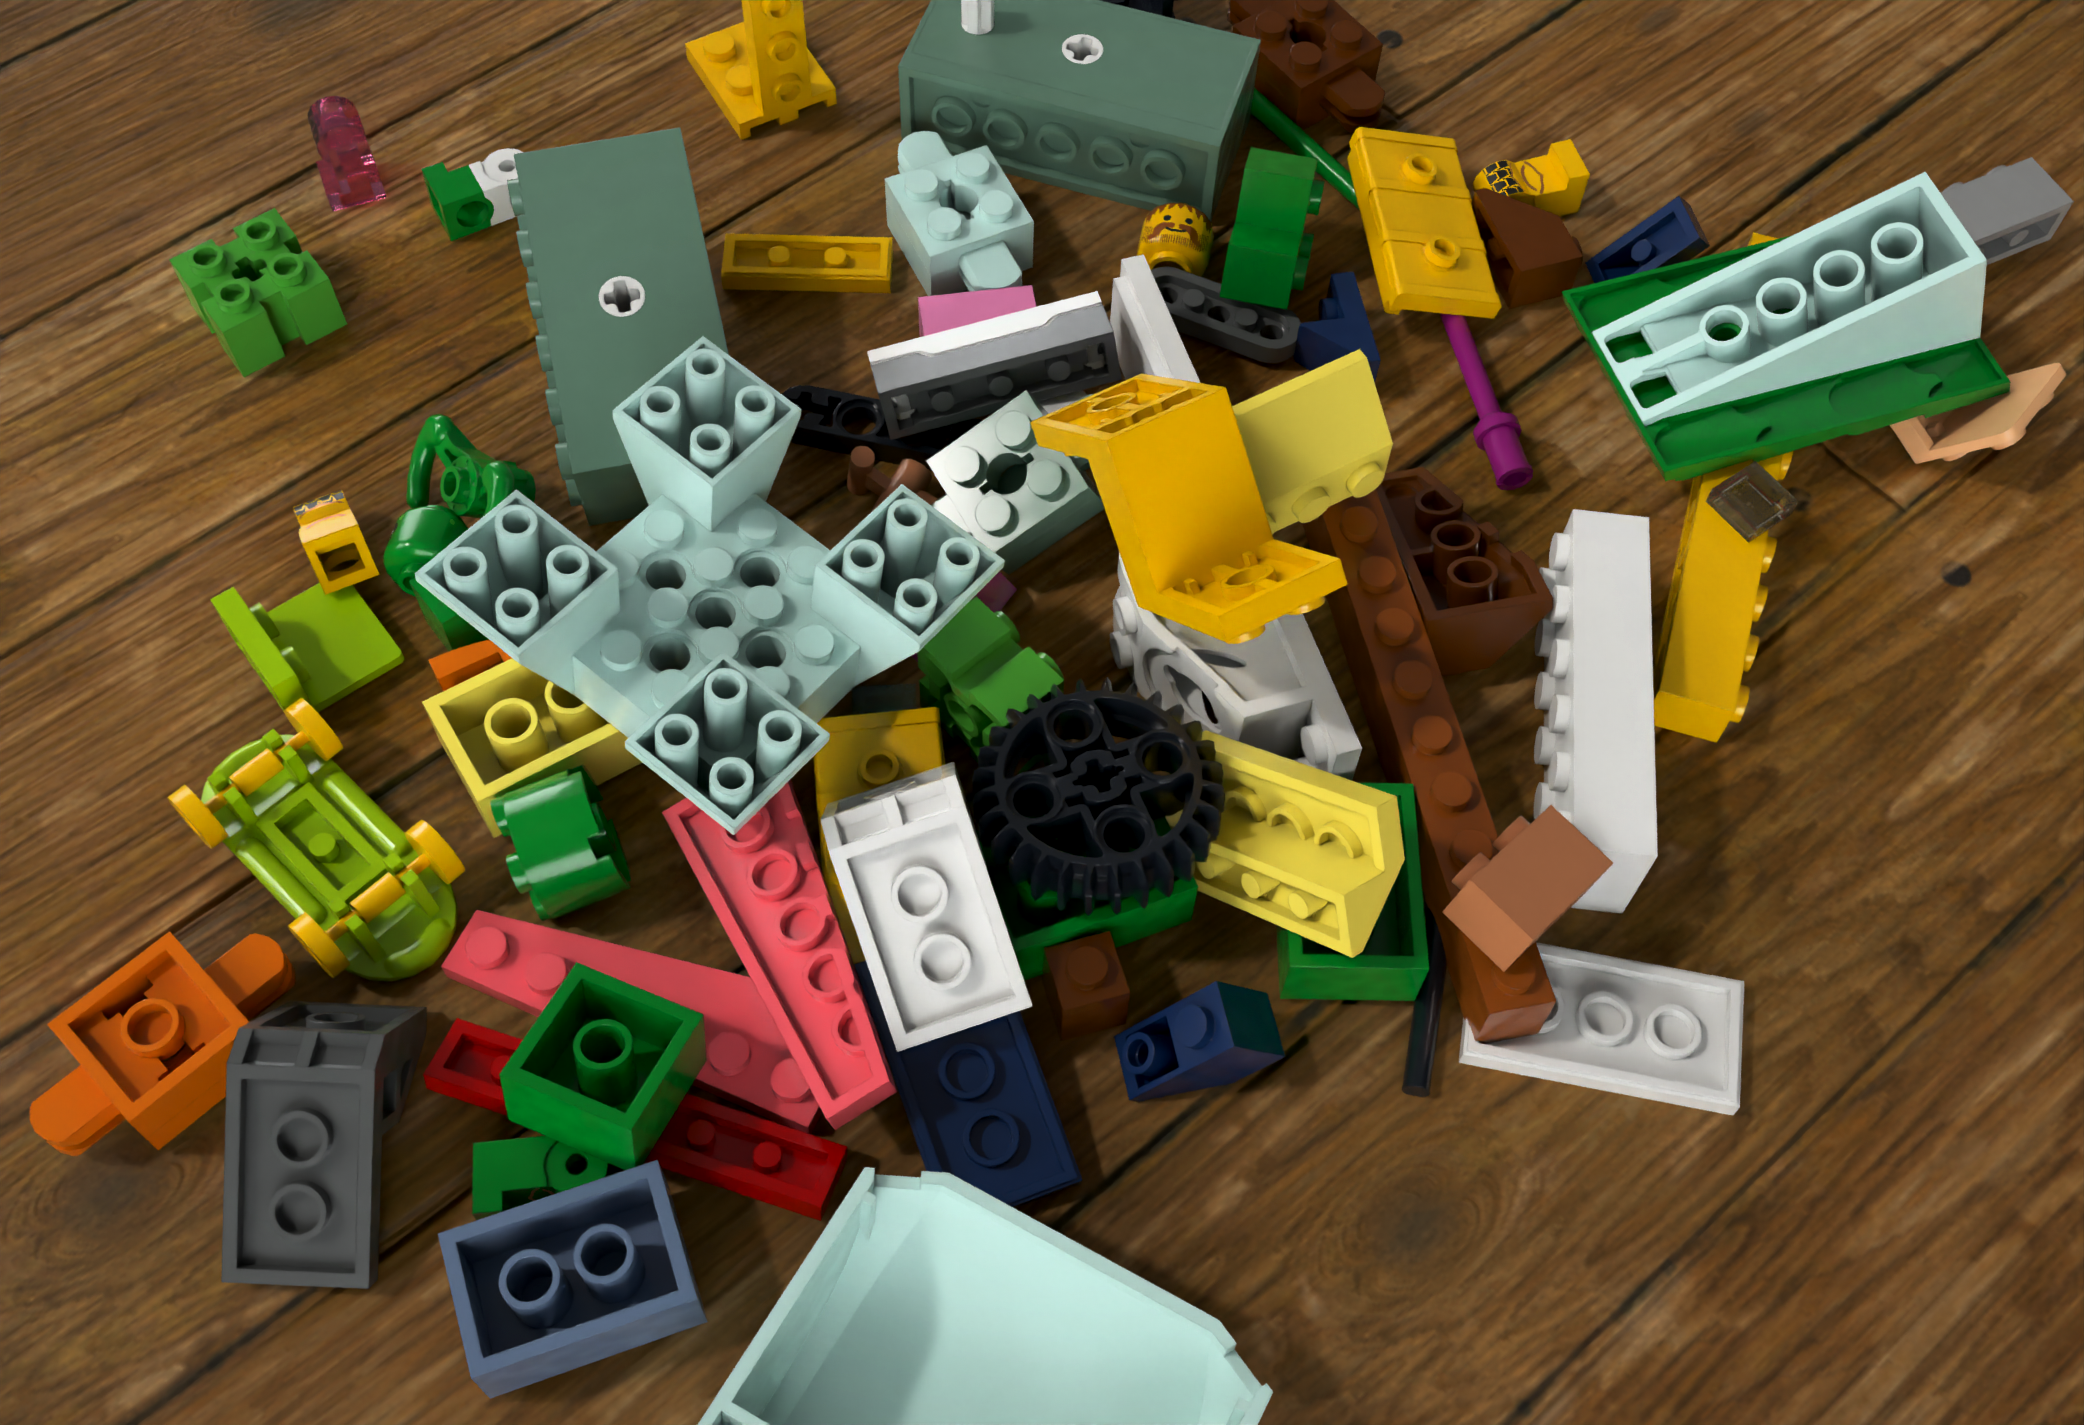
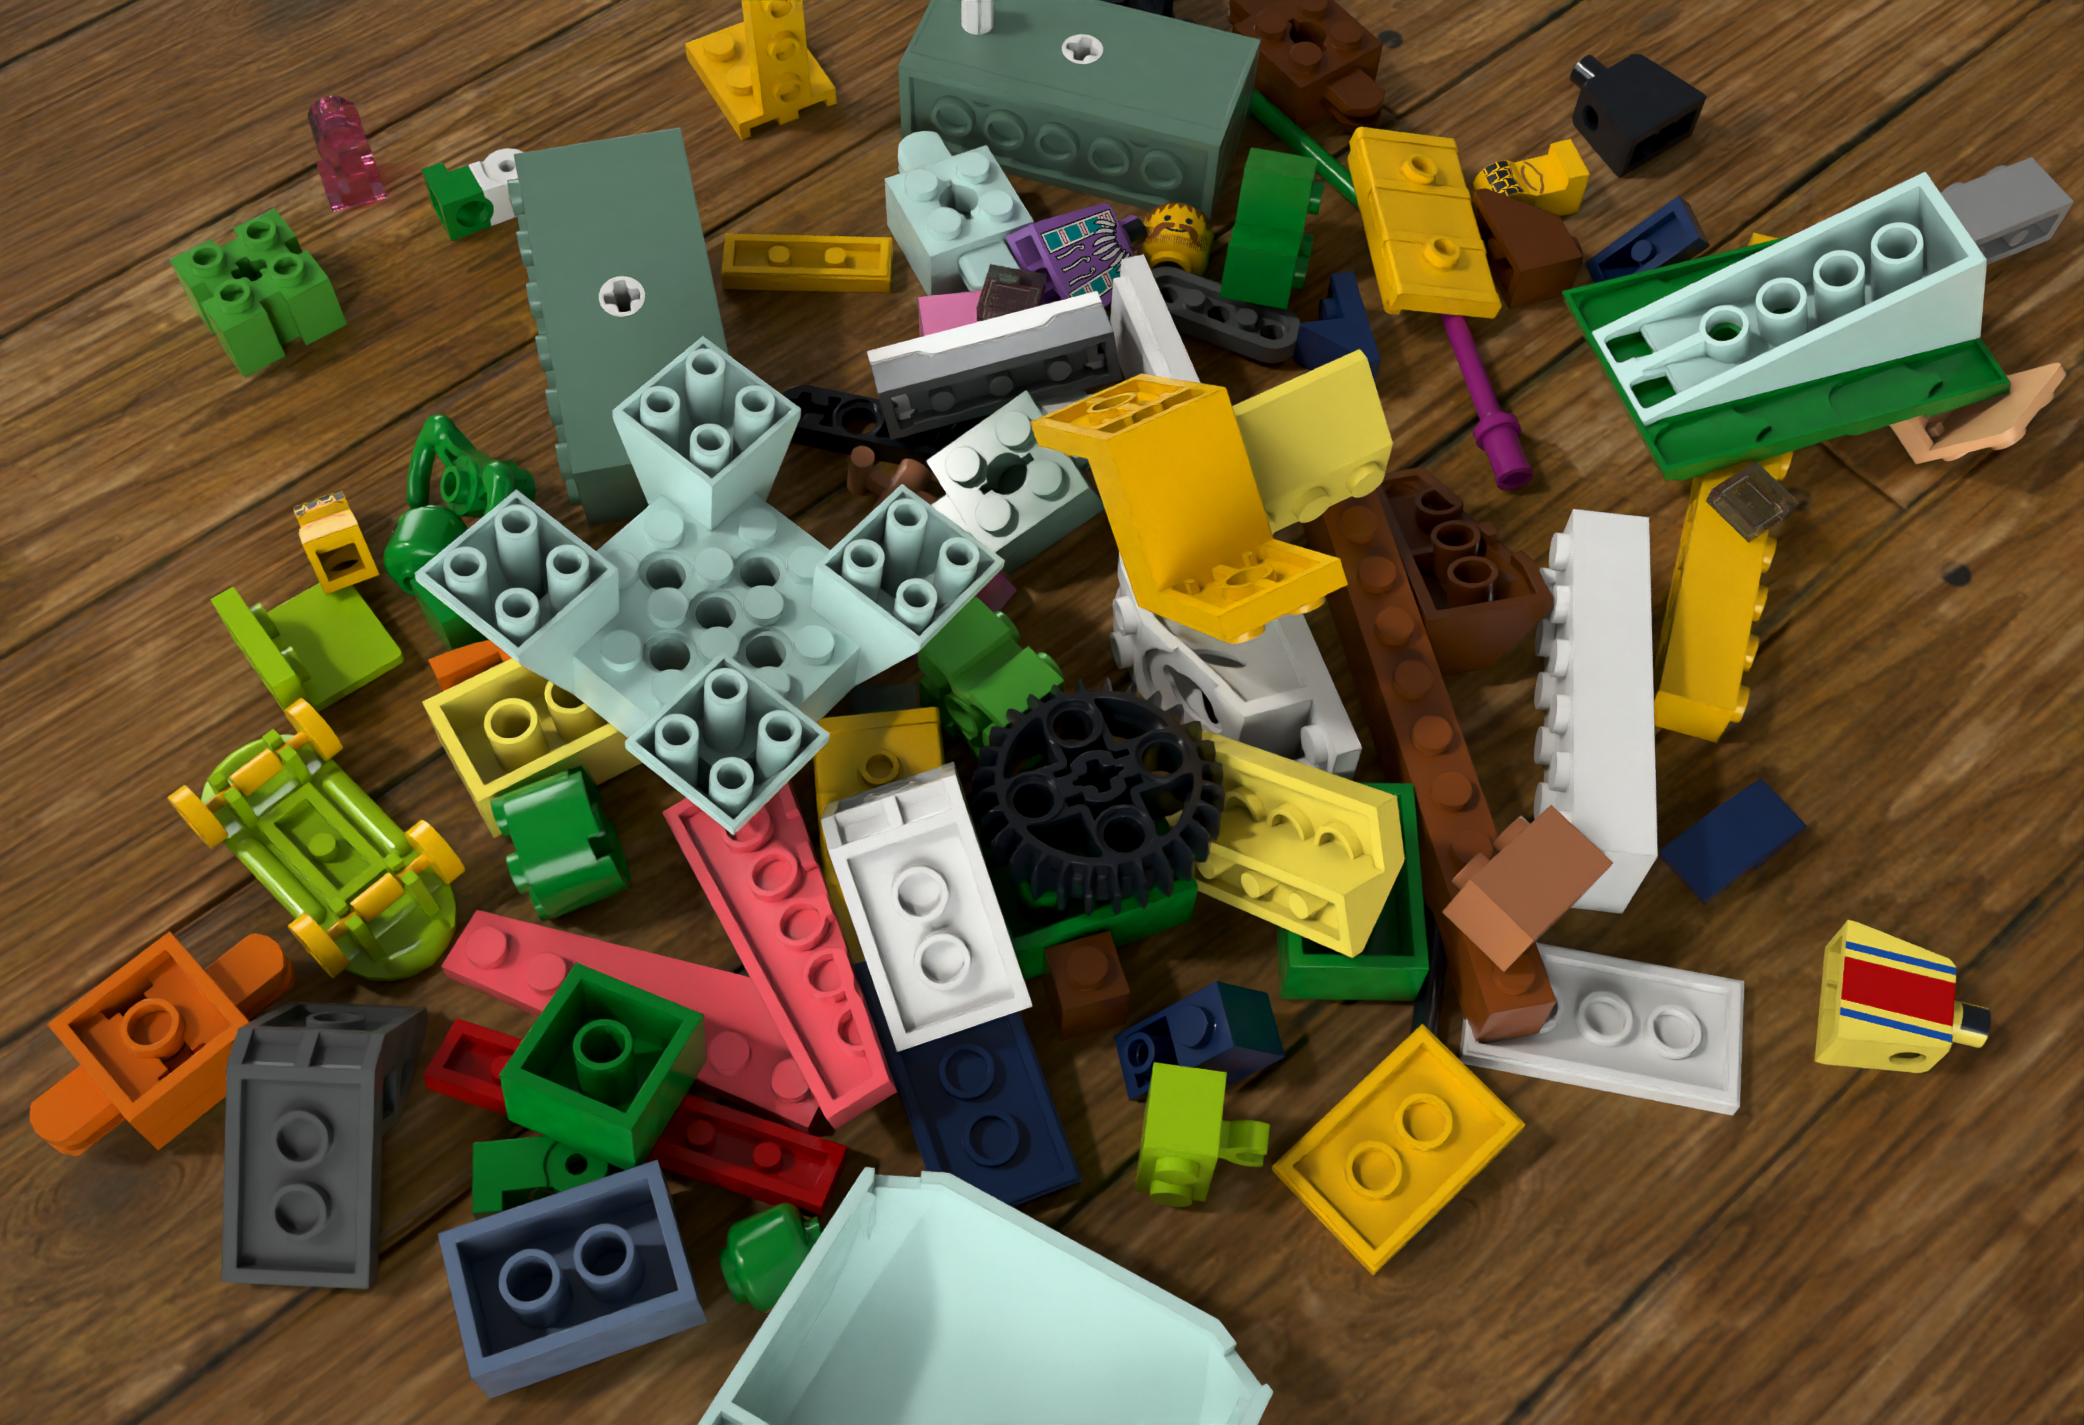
(766, 1253): none -> green head
(1009, 291): none -> clear smoke tile
(1078, 251): none -> torso
(1187, 1135): none -> lime brick
(1398, 1148): none -> yellow tile
(1633, 110): none -> black torso
(1732, 840): none -> dark blue slope
(1890, 1004): none -> light yellow torso

